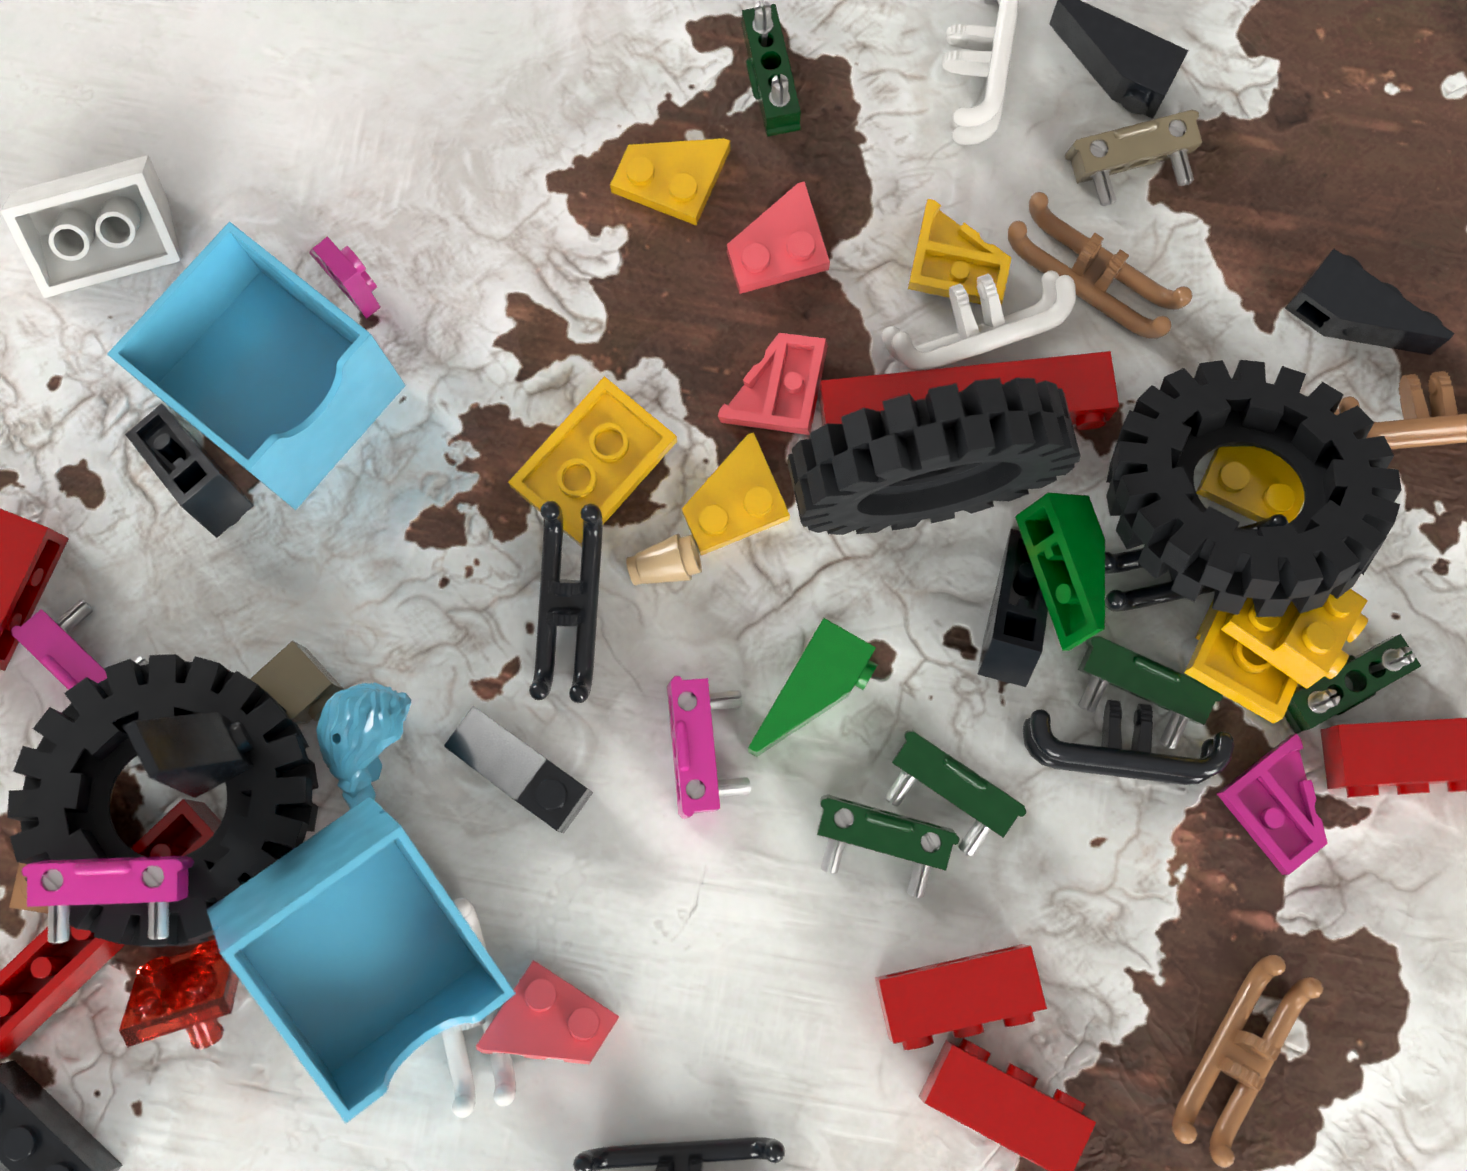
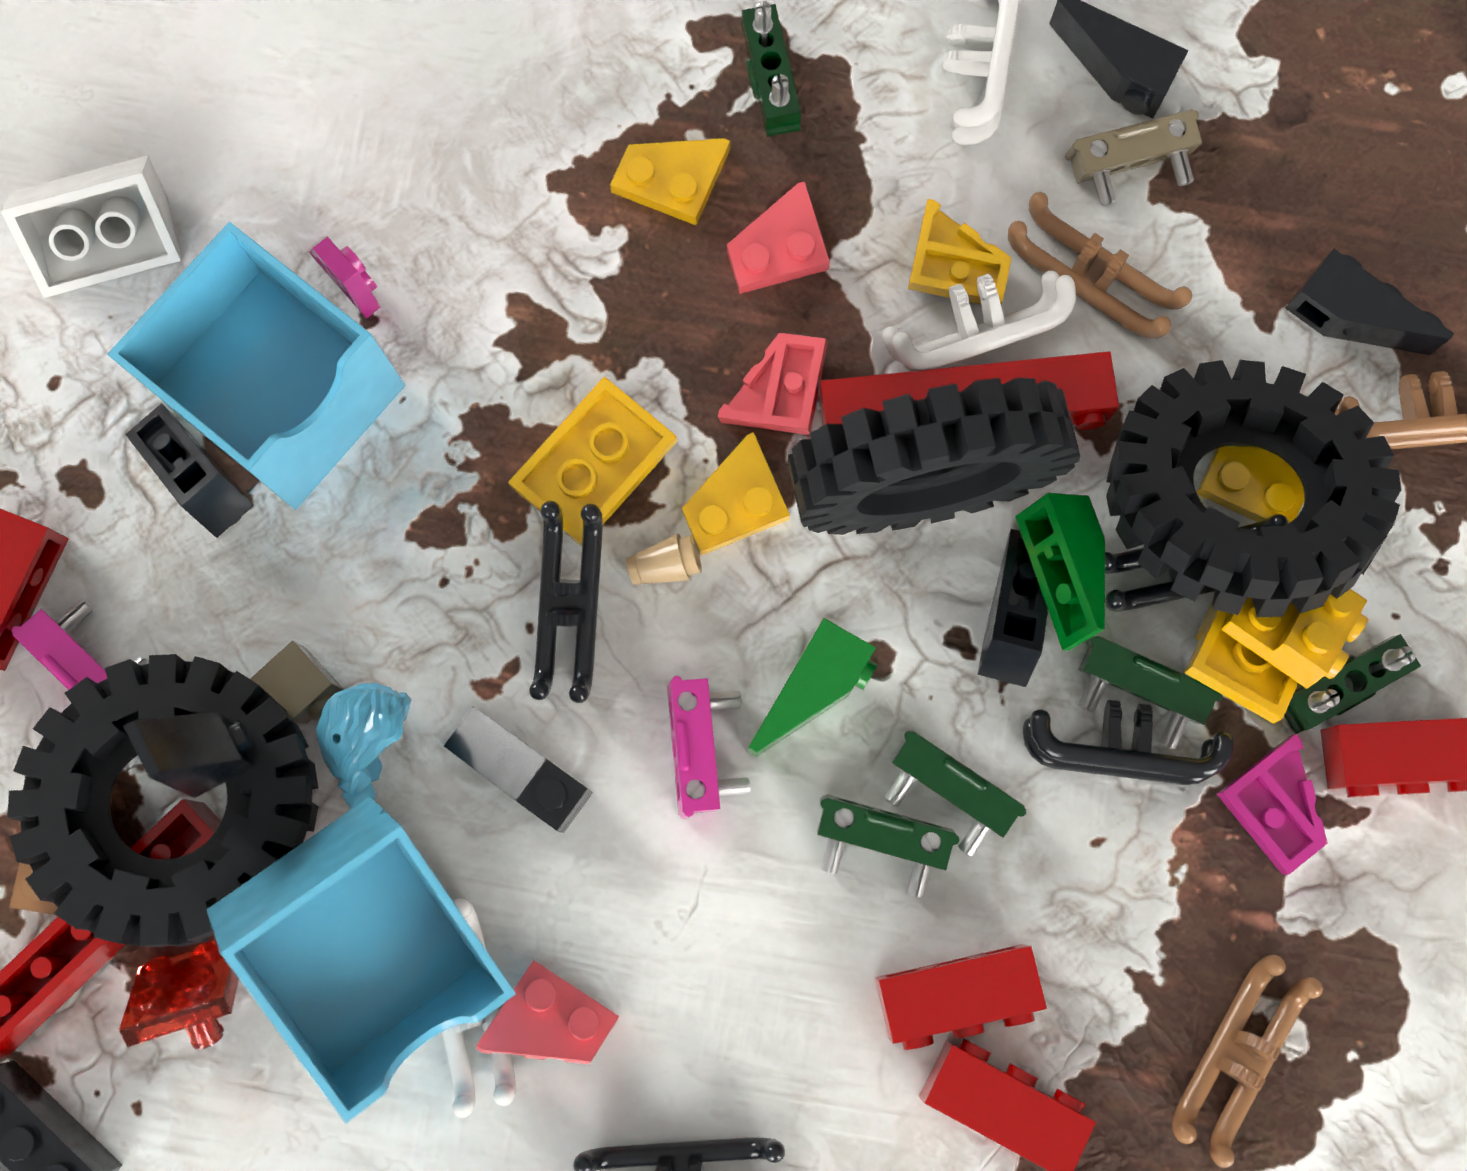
(107, 882): dark pink piece -> none

